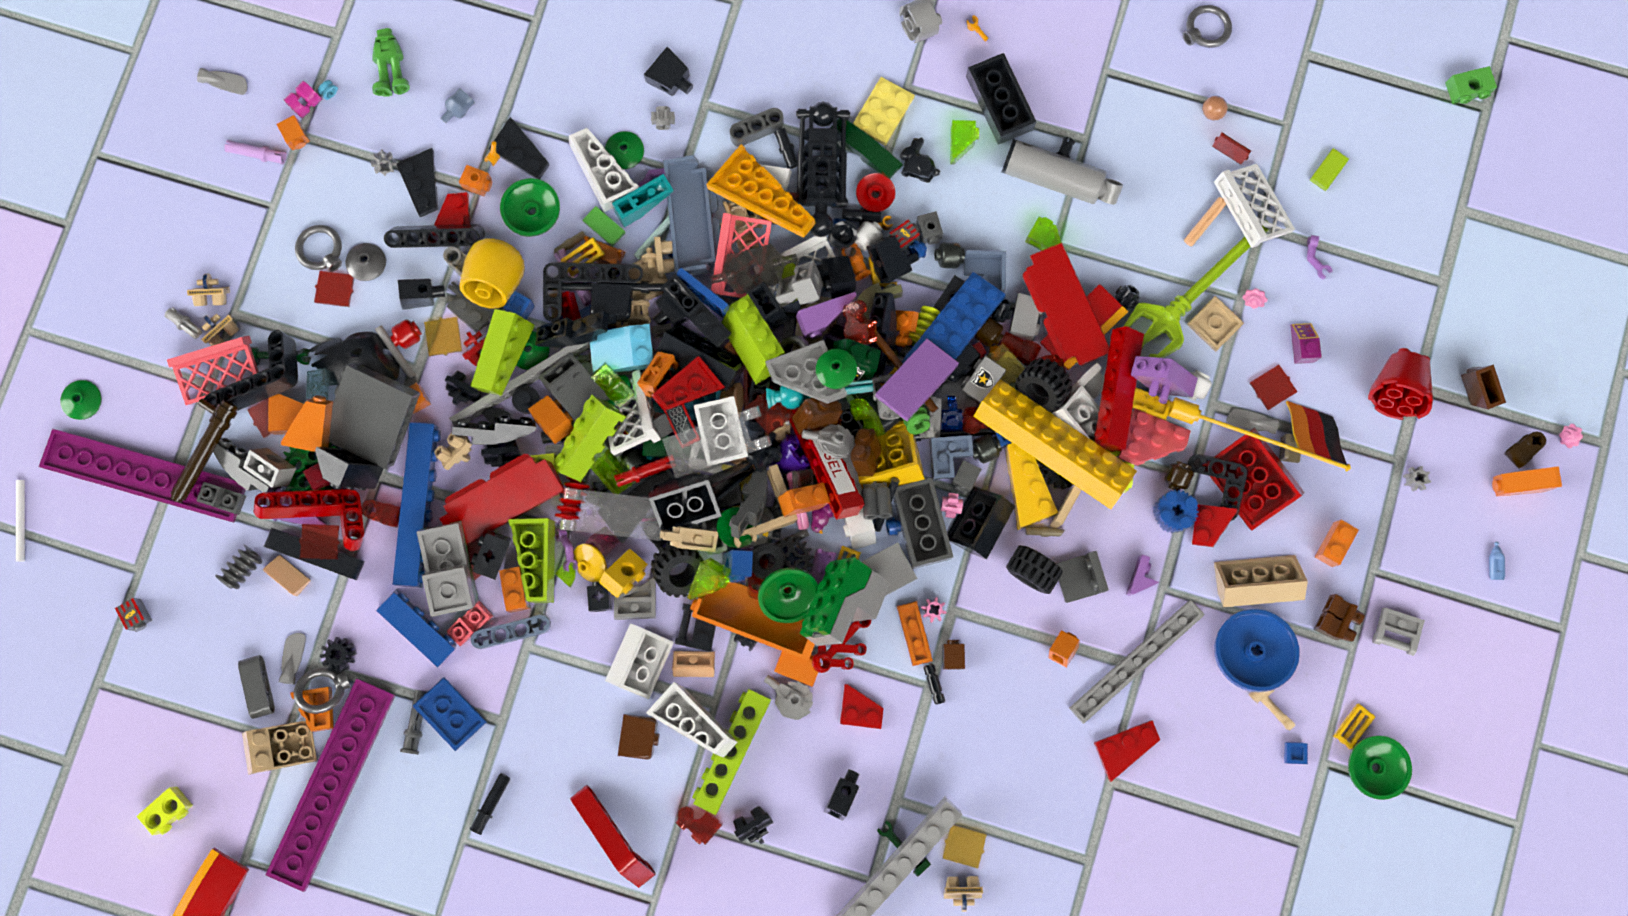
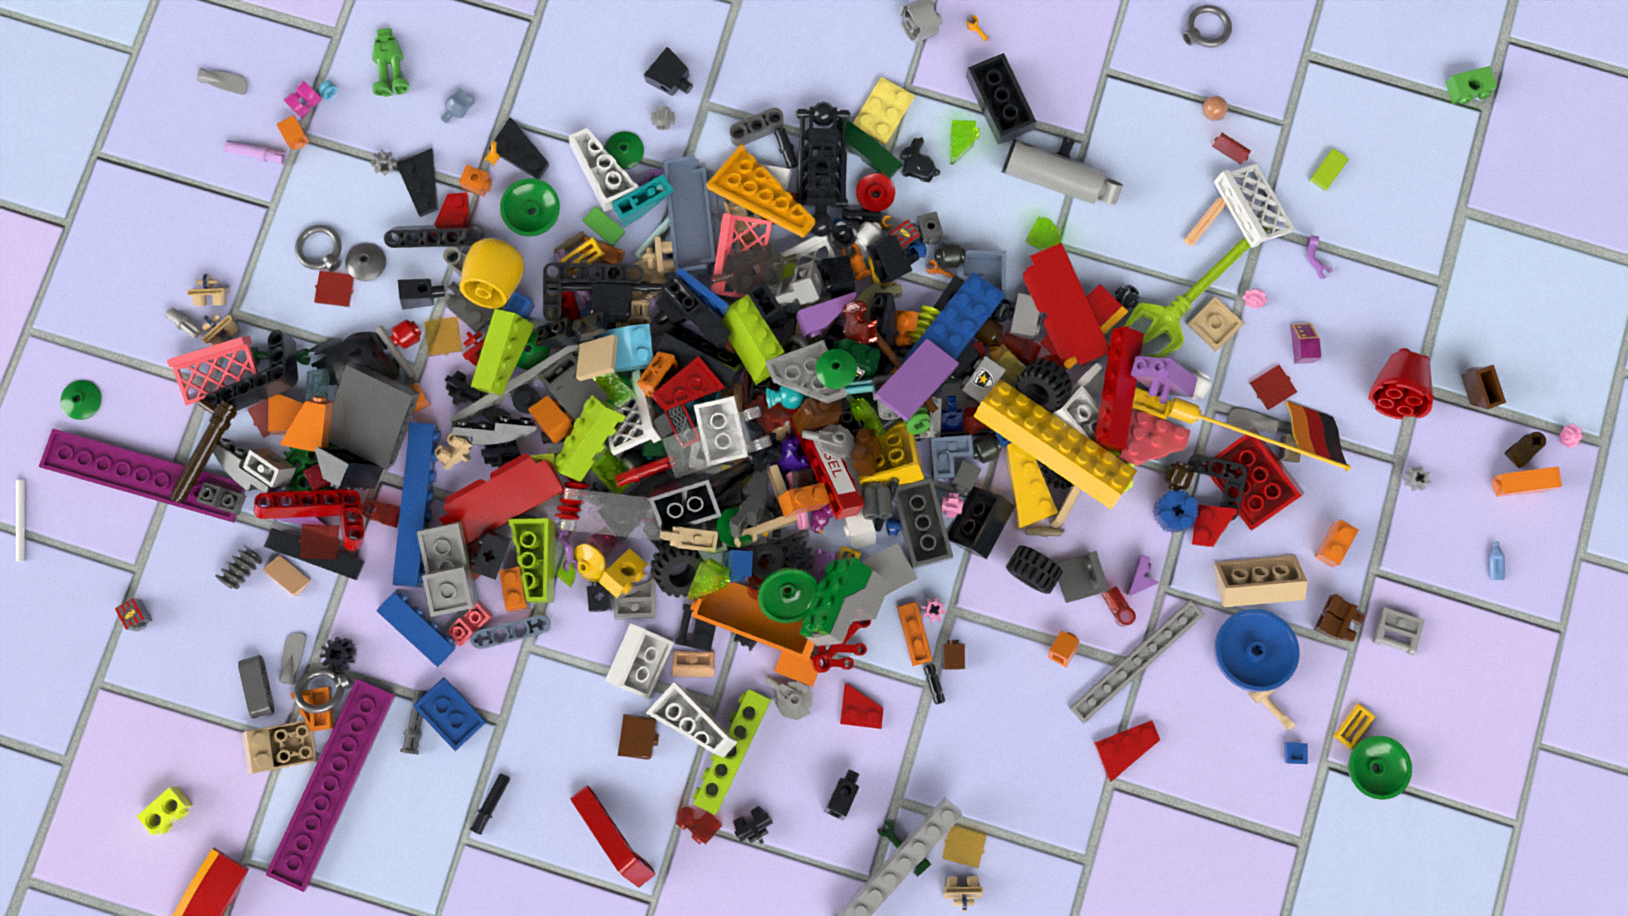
(597, 357): none -> tan tile
(937, 270): none -> orange hand
(1118, 604): none -> clear red piece

